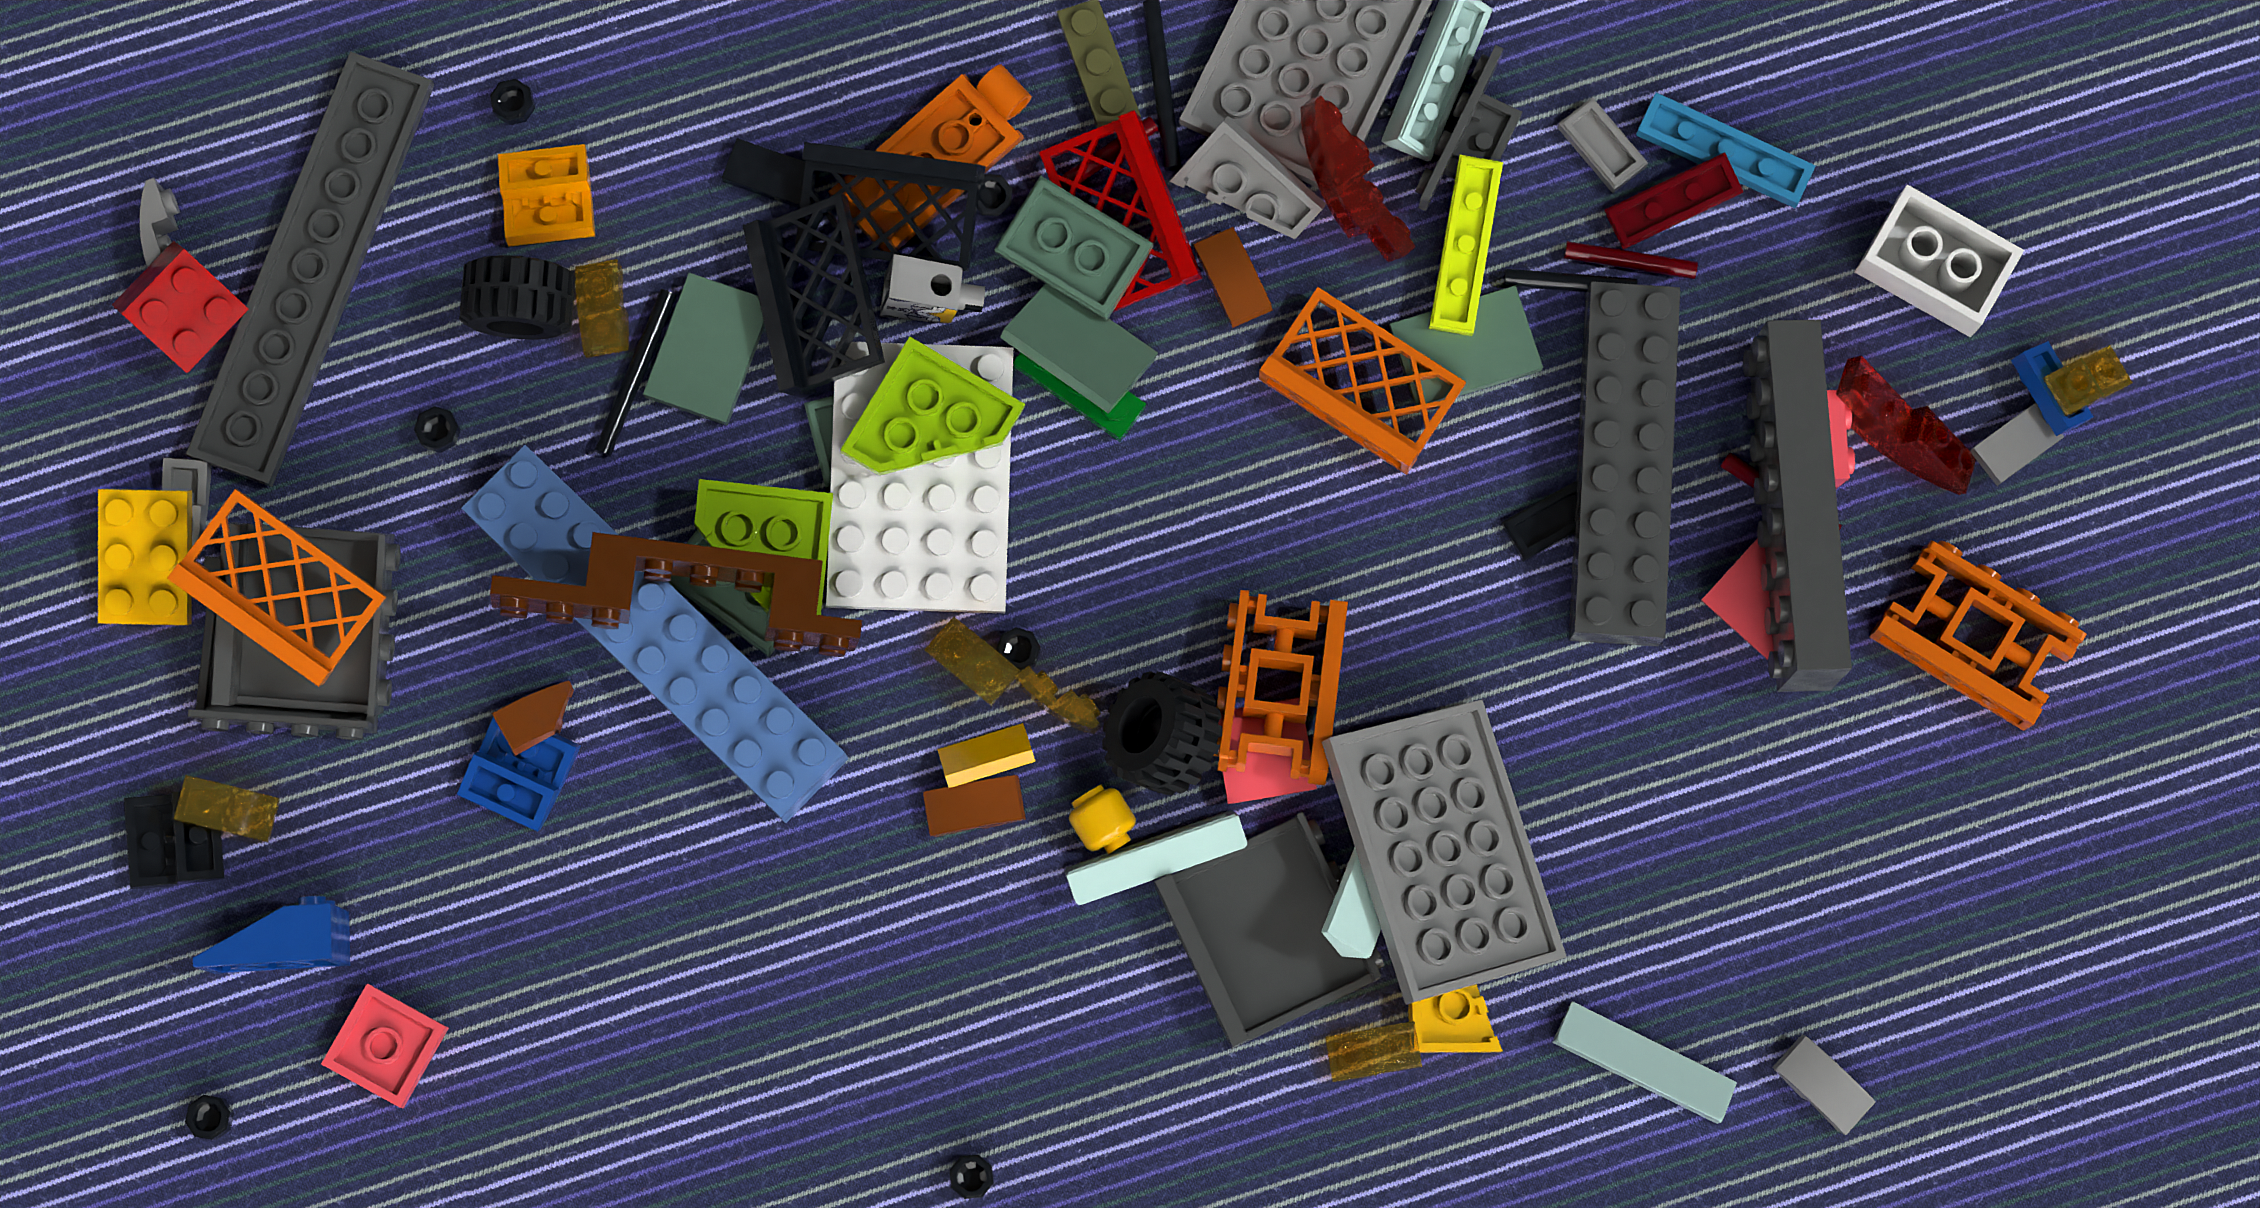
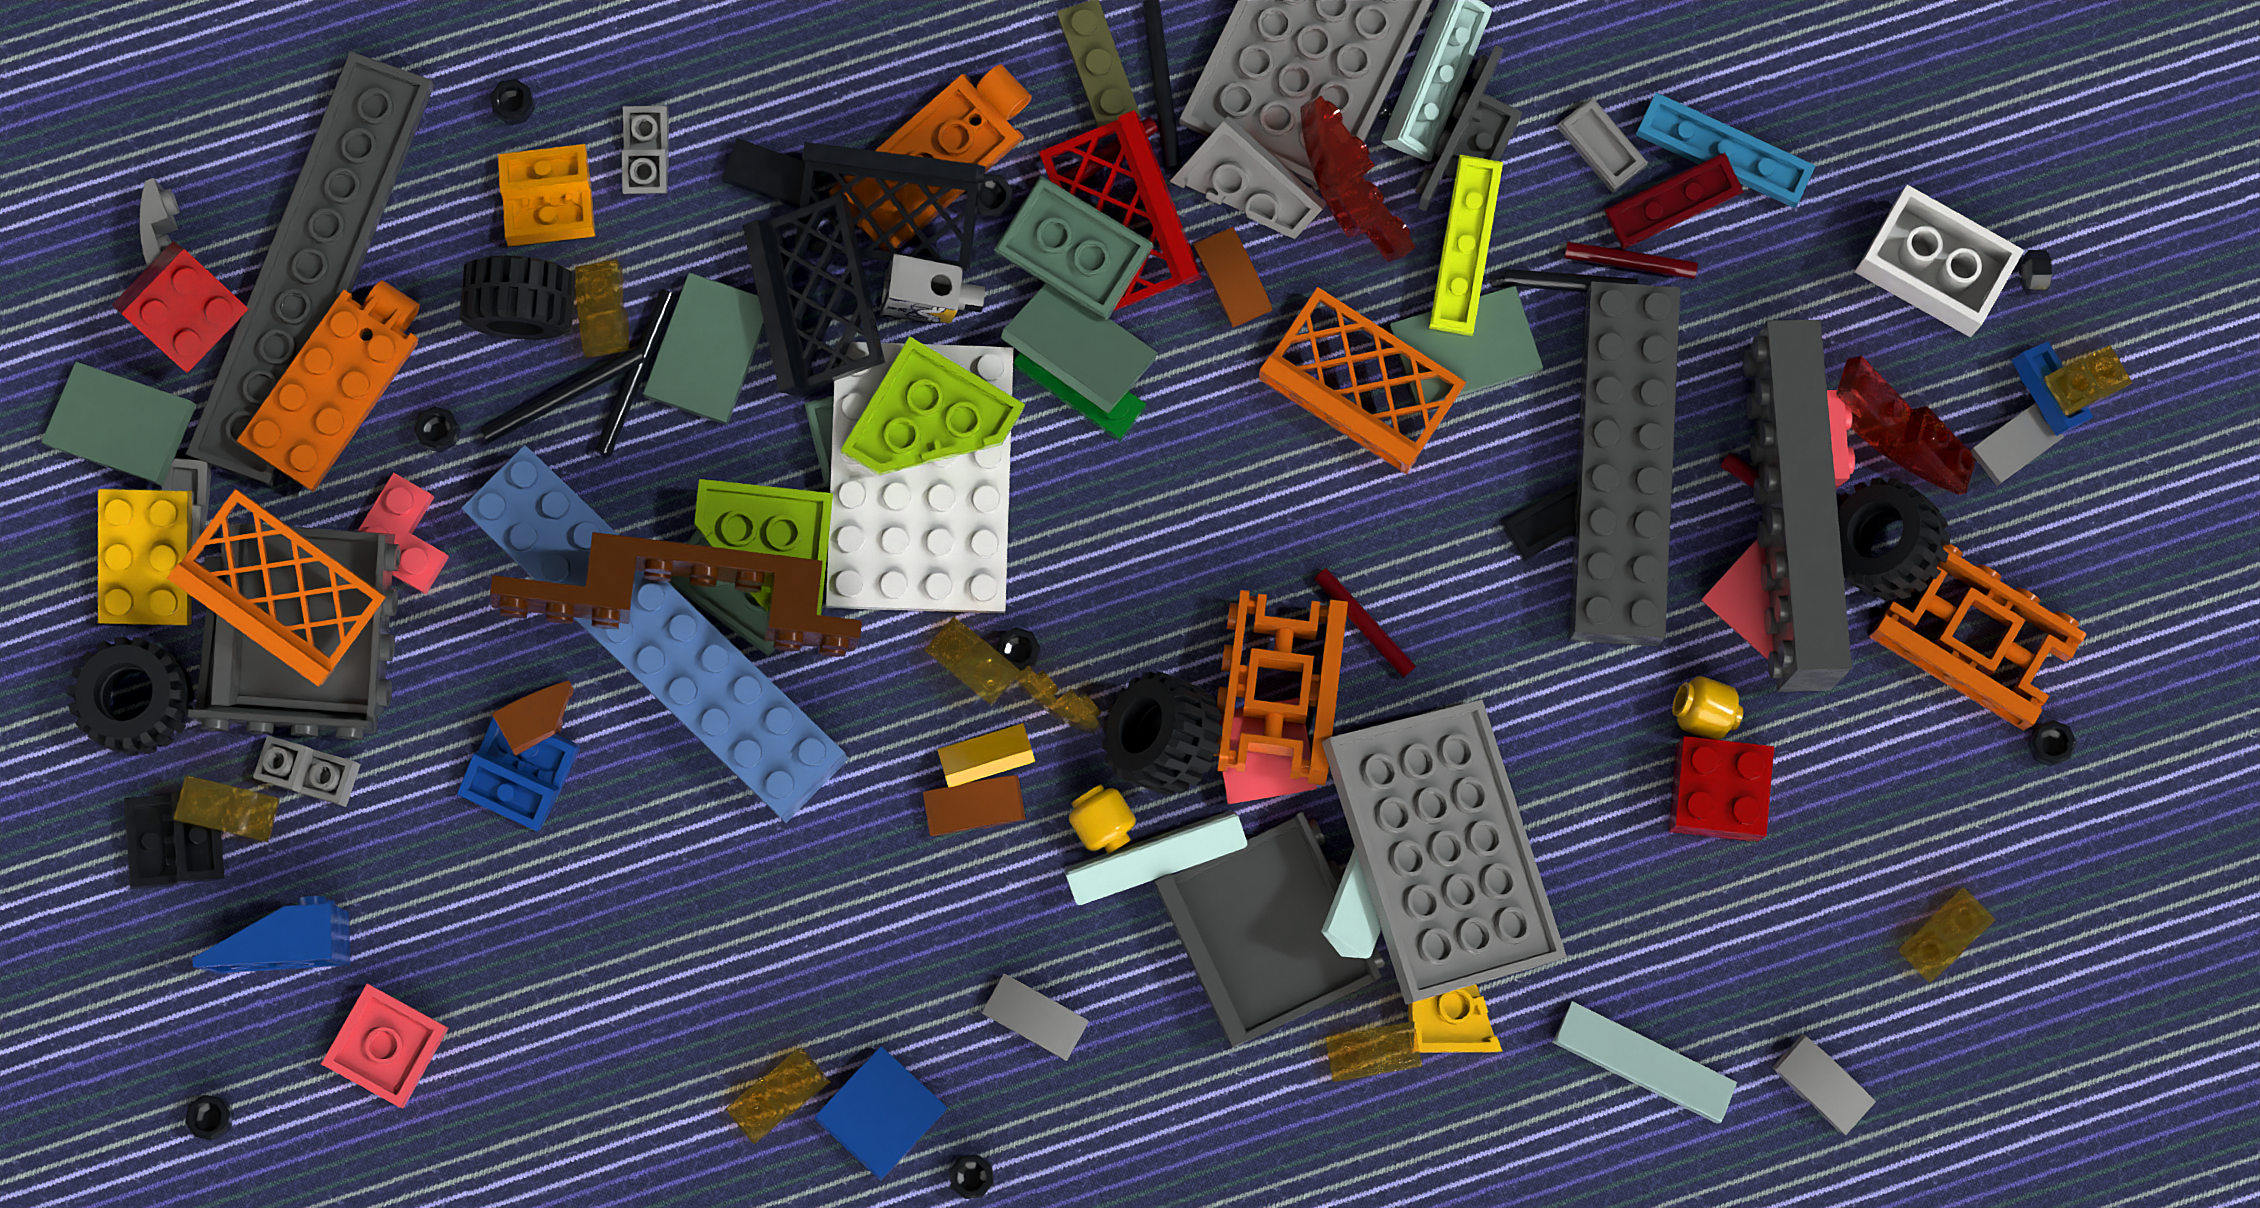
(102, 674): none -> black tyre
(119, 423): none -> sand green tile
(306, 771): none -> light grey slope
(333, 384): none -> orange hinge
(399, 513): none -> coral plate
(563, 394): none -> black bar
(645, 150): none -> light grey slope
(777, 1095): none -> clear yellow slope
(880, 1113): none -> blue slope
(1035, 1017): none -> light grey slope
(1366, 623): none -> dark red bar
(1707, 708): none -> yellow head
(1721, 789): none -> red brick
(1915, 554): none -> black tyre
(1946, 934): none -> clear yellow slope
(2035, 271): none -> black tile
(2052, 743): none -> black tile

